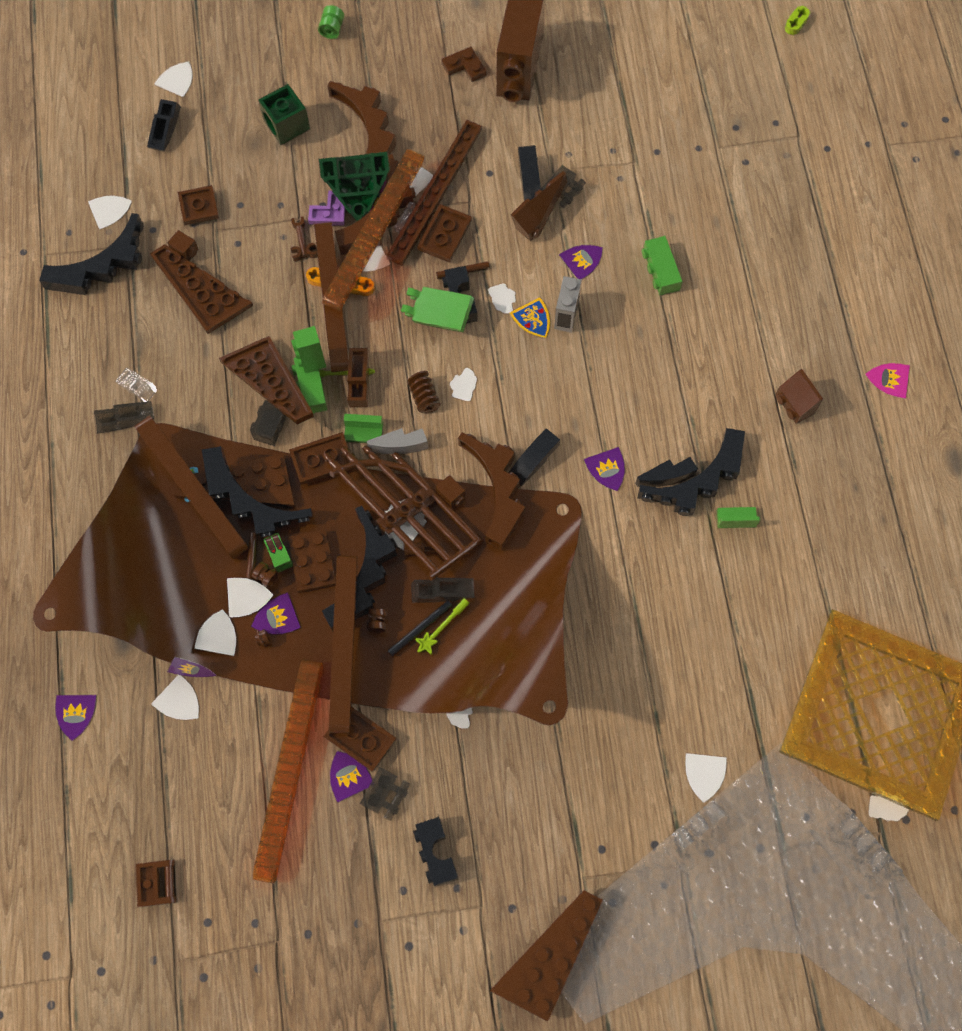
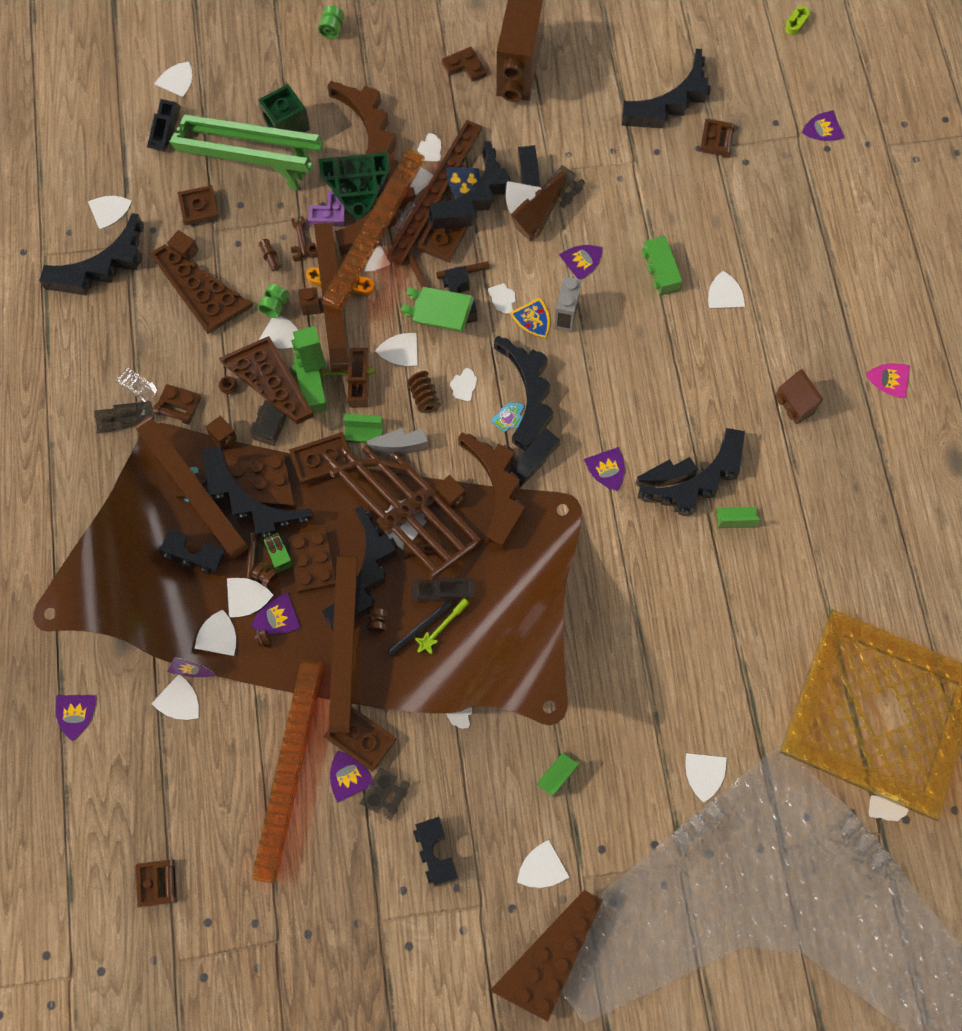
(179, 399): none -> reddish brown plate
(206, 560): none -> black arch
(221, 432): none -> reddish brown brick
(225, 381): none -> reddish brown plate
(270, 255): none -> reddish brown axle
(273, 300): none -> bright green wheel
(280, 332): none -> white sticker
(287, 165): none -> bright green piece
(309, 301): none -> reddish brown brick
(400, 349): none -> white sticker
(417, 271): none -> reddish brown bar
(430, 148): none -> white sticker
(462, 179): none -> dark blue sticker
(463, 210): none -> black arch
(508, 416): none -> sticker
(518, 193): none -> white sticker
(537, 389): none -> black arch
(542, 868): none -> white sticker
(557, 774): none -> bright green panel
(655, 111): none -> black arch
(711, 137): none -> reddish brown plate
(725, 292): none -> white sticker
(824, 127): none -> dark purple sticker

